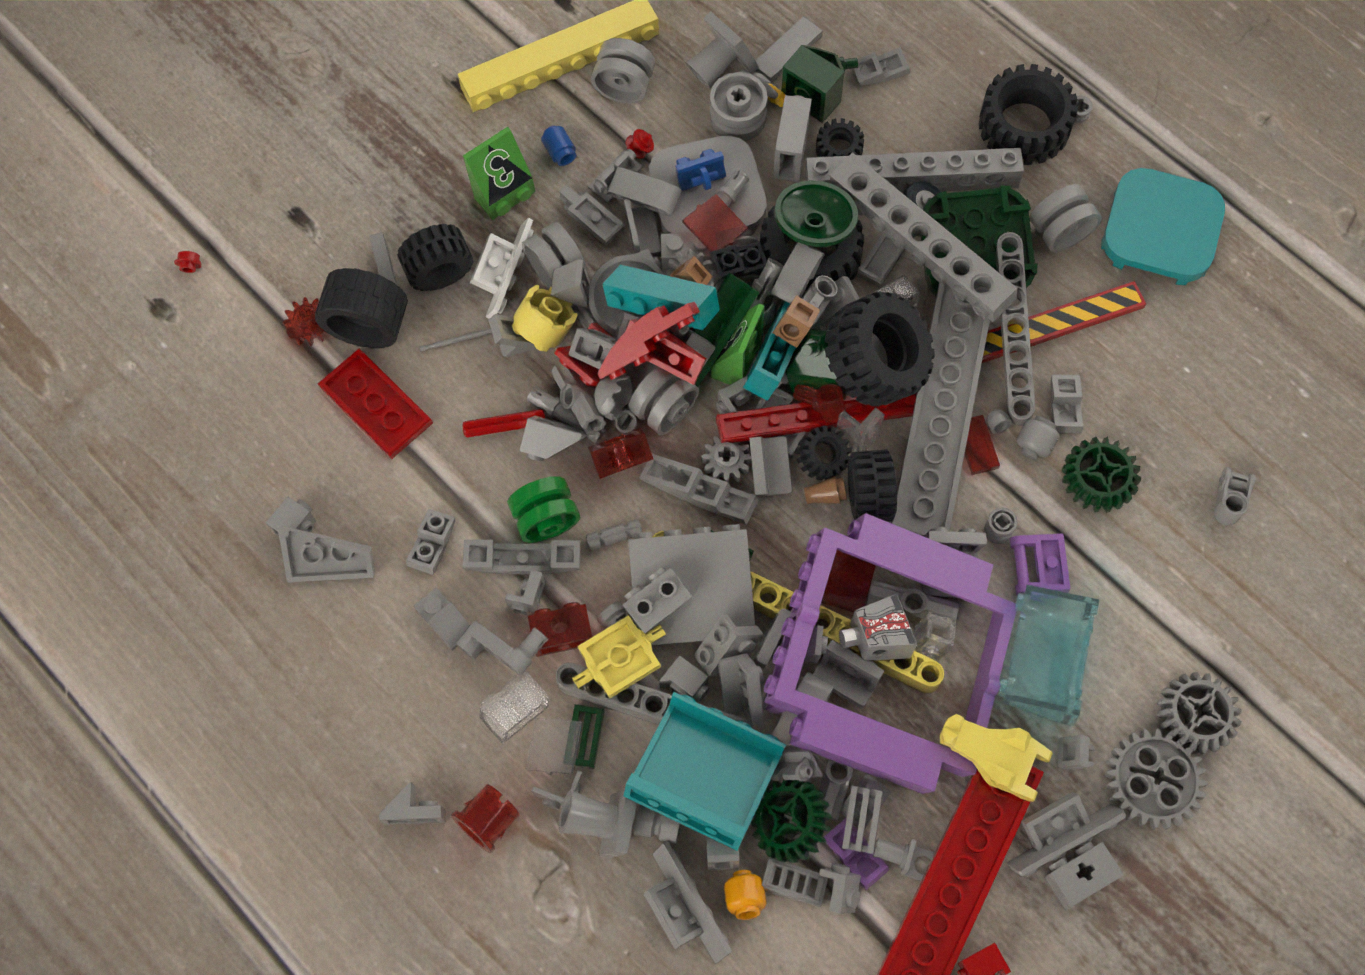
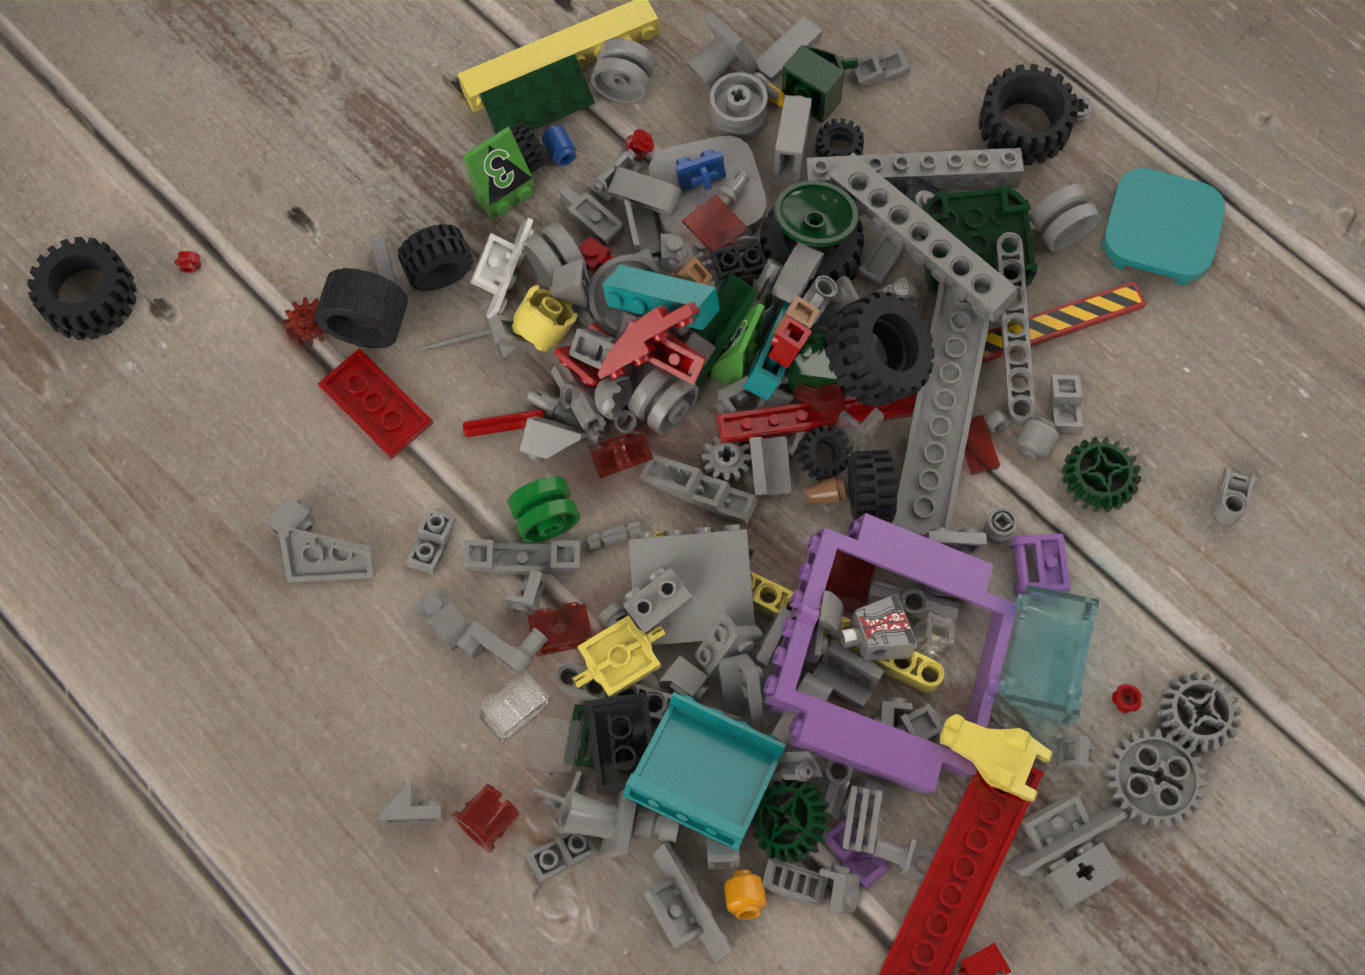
(94, 313): none -> black tyre
(529, 146): none -> black tyre
(538, 96): none -> dark green plate
(560, 855): none -> light grey slope
(594, 253): none -> red plate
(618, 738): none -> black slope
(788, 341): none -> red brick
(831, 614): none -> light grey slope
(892, 707): none -> light grey bracket
(921, 723): none -> light grey bracket
(1130, 691): none -> red plate

